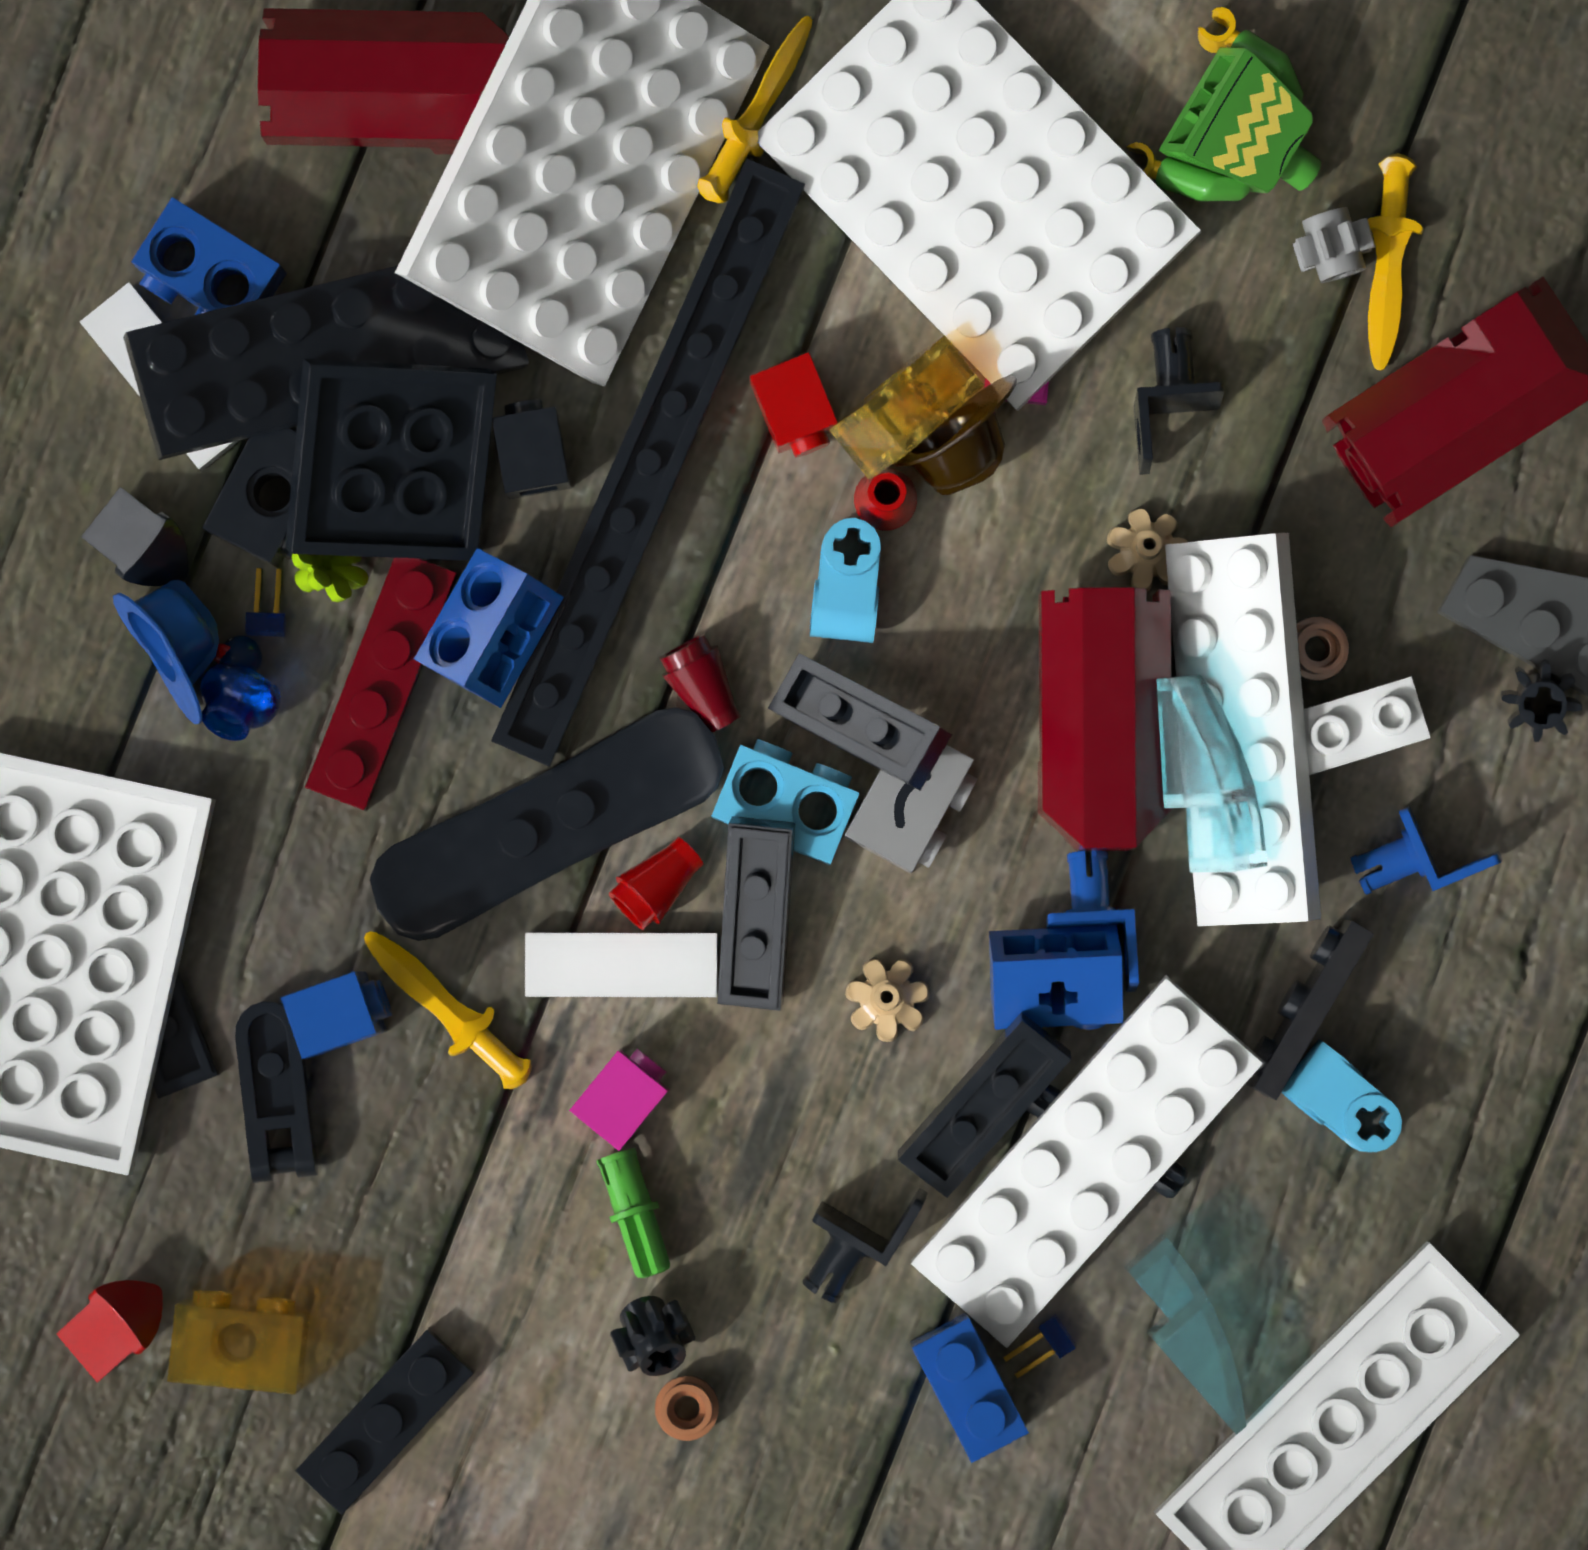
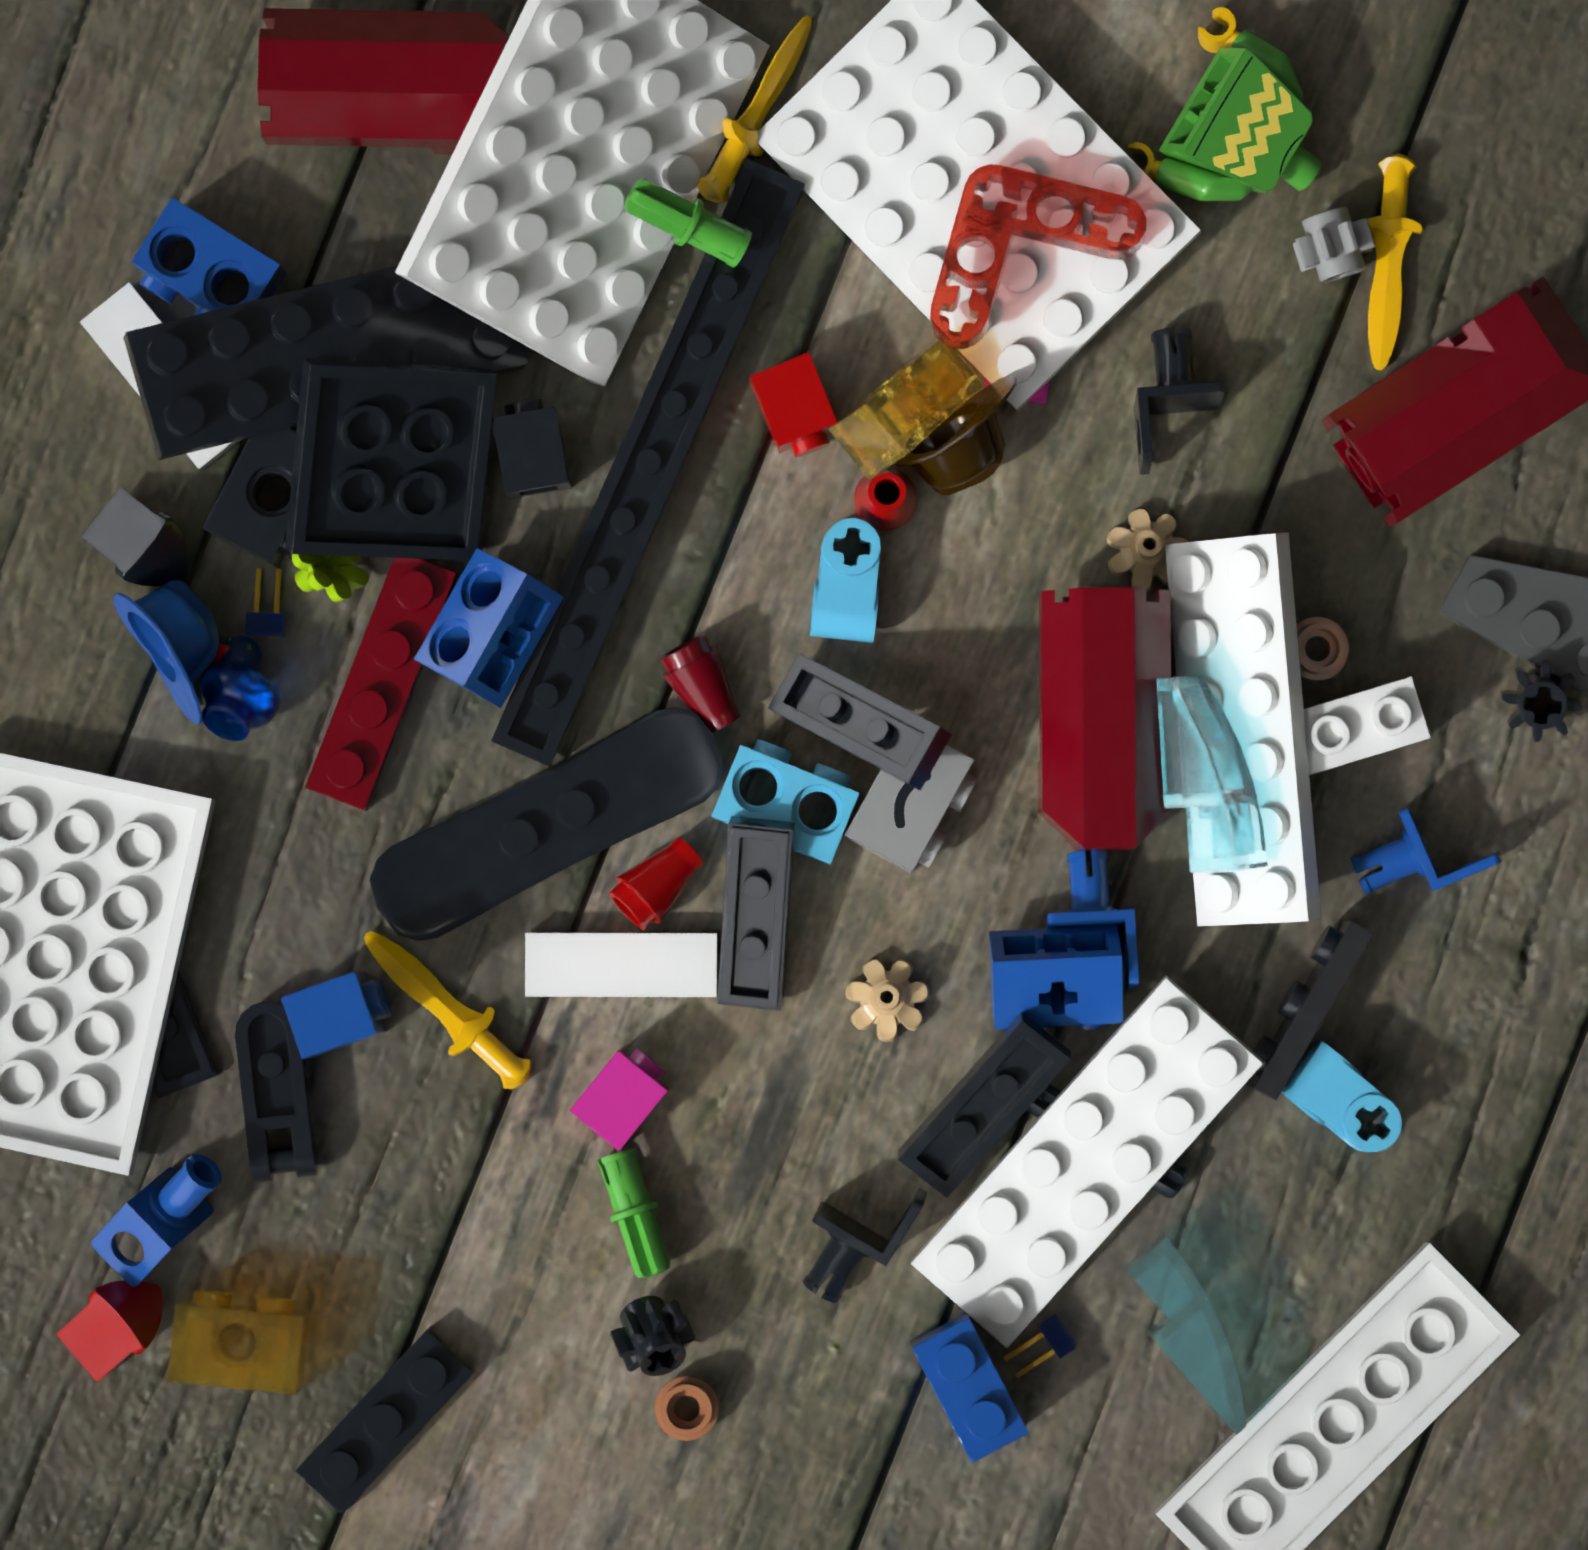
(160, 1216): none -> blue bracket
(687, 221): none -> bright green axle
(997, 230): none -> clear red beam

